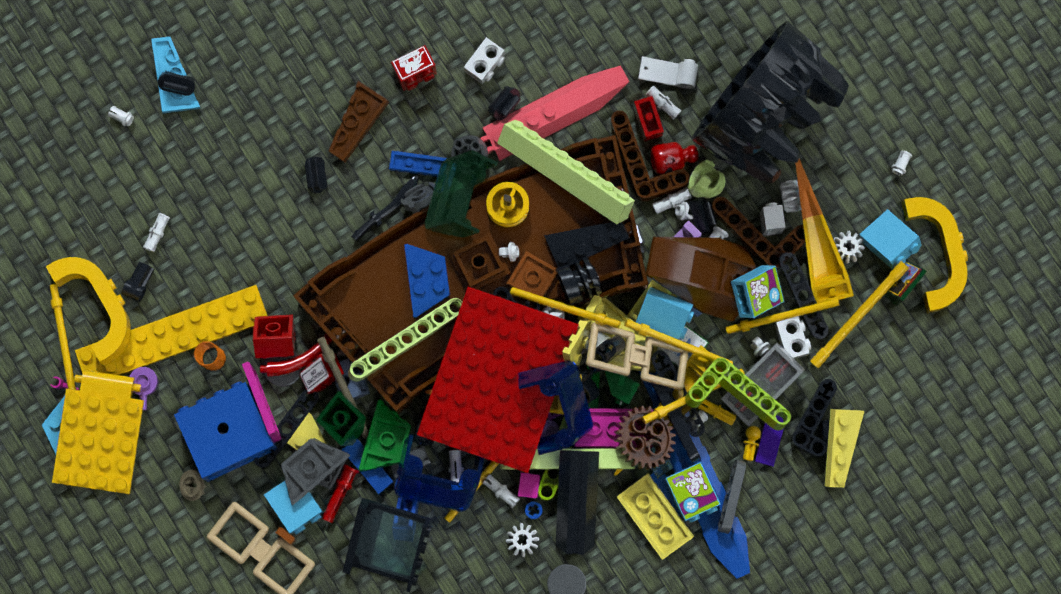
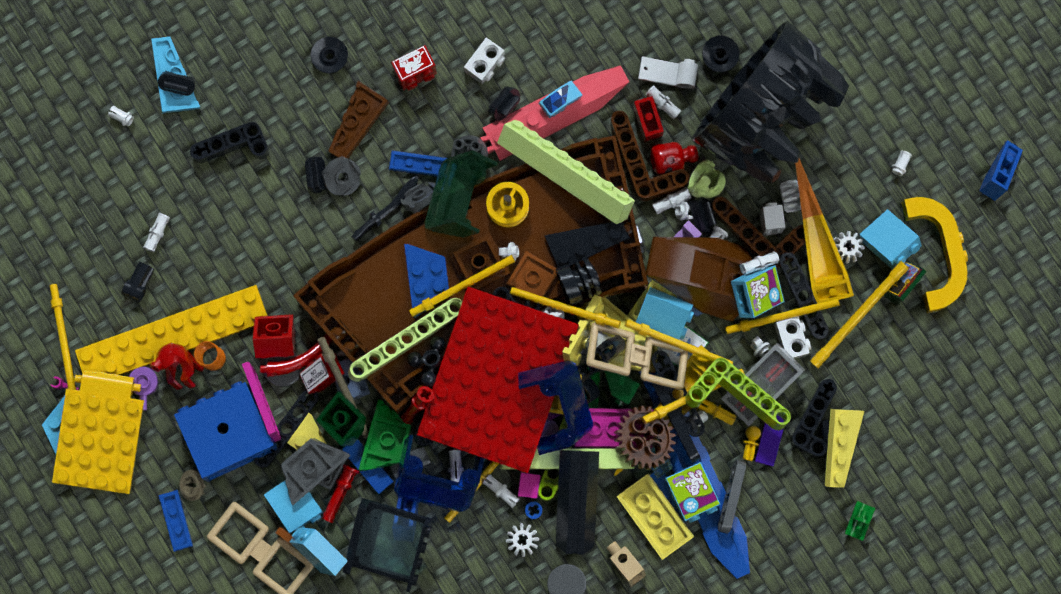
(118, 336): yellow arch -> none
(169, 357): none -> red piece
(176, 520): none -> blue tile
(228, 146): none -> black beam
(318, 551): none -> medium azure brick
(327, 46): none -> black dish
(331, 174): none -> dark grey plate
(415, 359): none -> black piece
(418, 402): none -> red pin
(428, 303): none -> yellow bar
(560, 98): none -> slope
(631, 569): none -> tan torso
(722, 45): none -> black dish
(759, 263): none -> white pin
(859, 521): none -> green hips
(1001, 172): none -> blue slope

